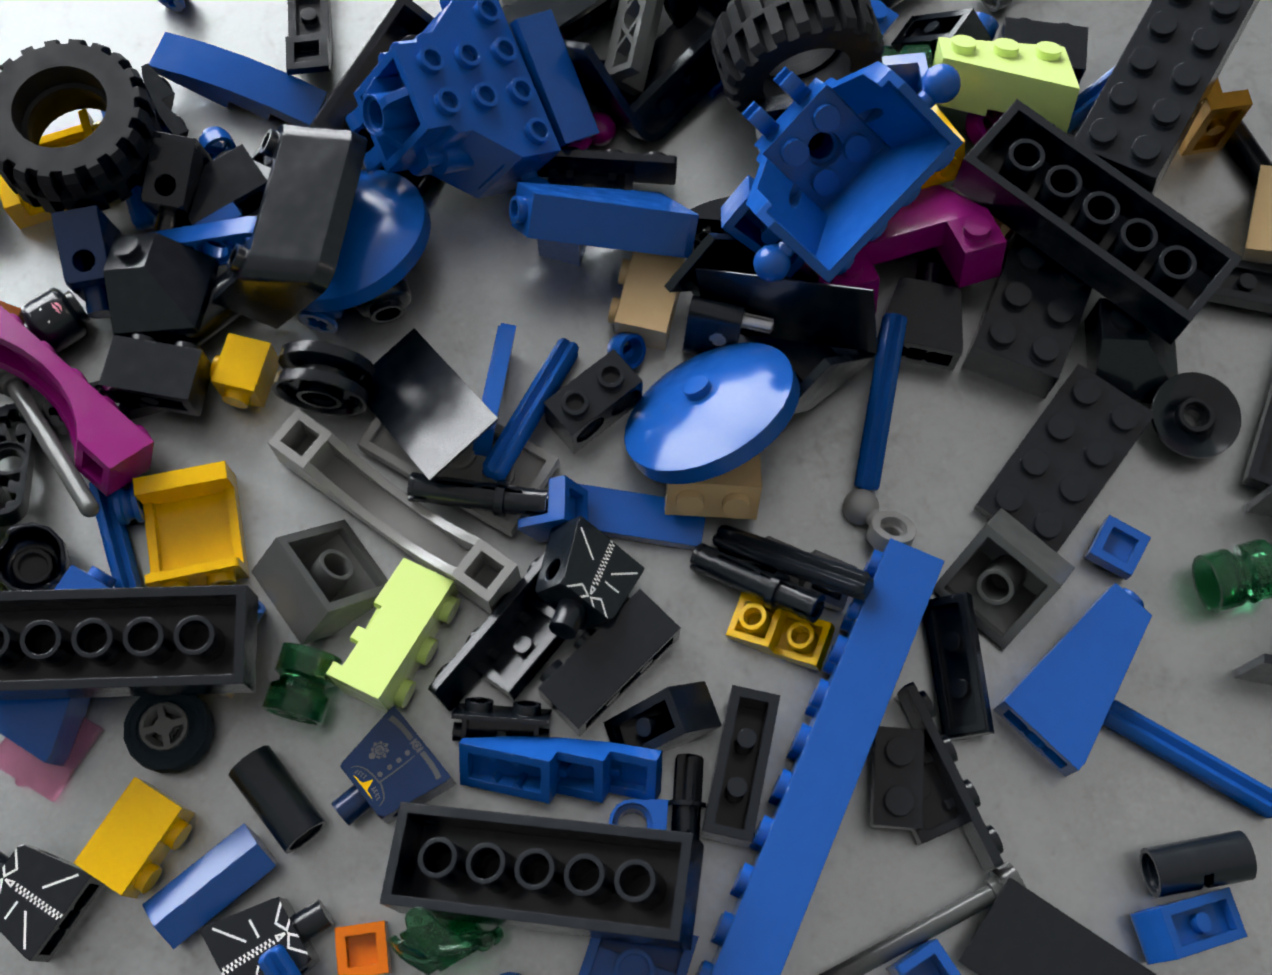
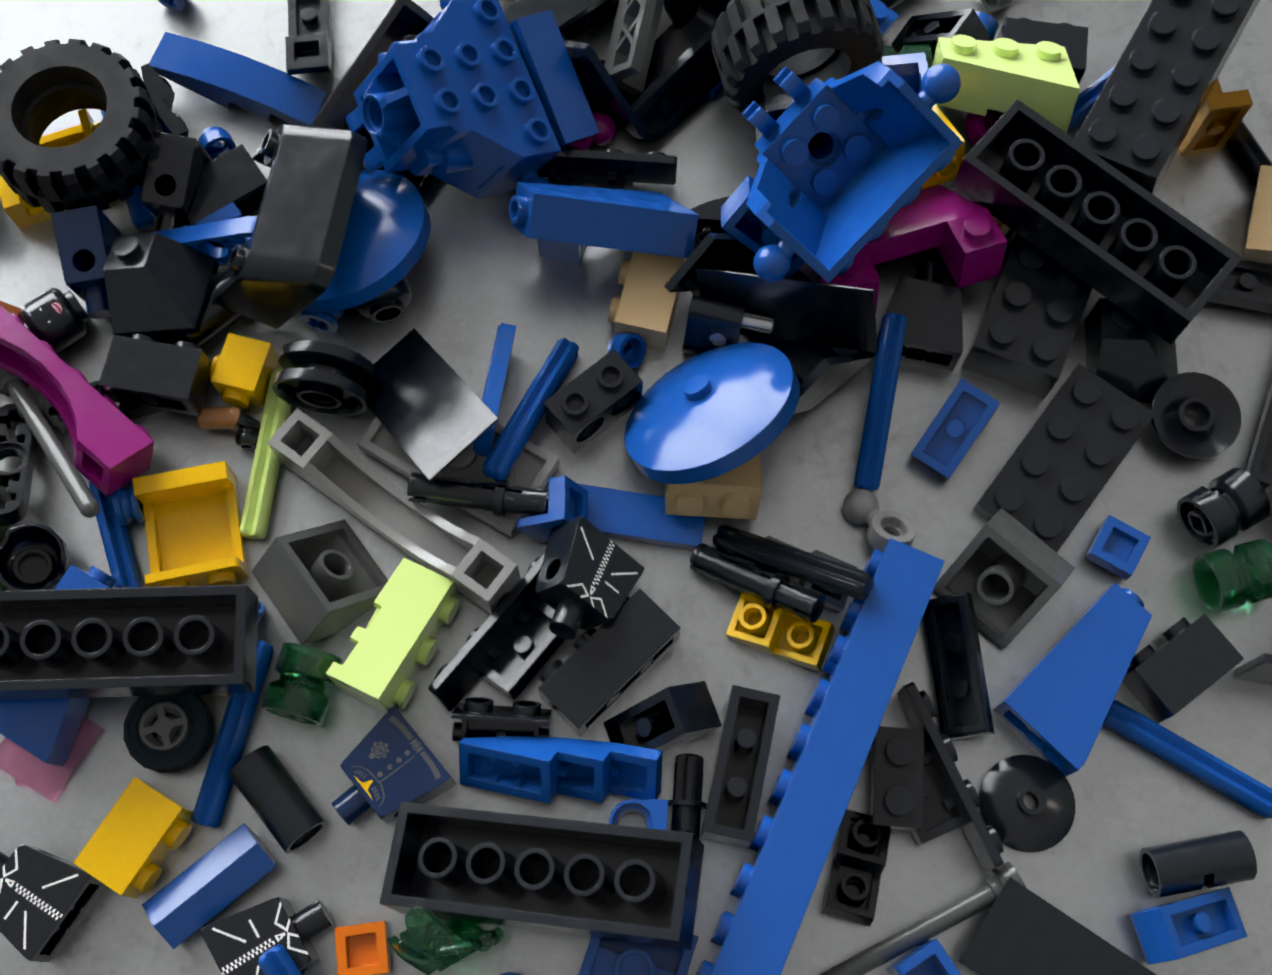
(229, 746): none -> blue axle
(234, 419): none -> arm
(264, 467): none -> yellowish green axle
(856, 869): none -> black slope
(955, 428): none -> blue plate
(1004, 807): none -> black dish
(1181, 667): none -> black brick
(1228, 506): none -> black wheel

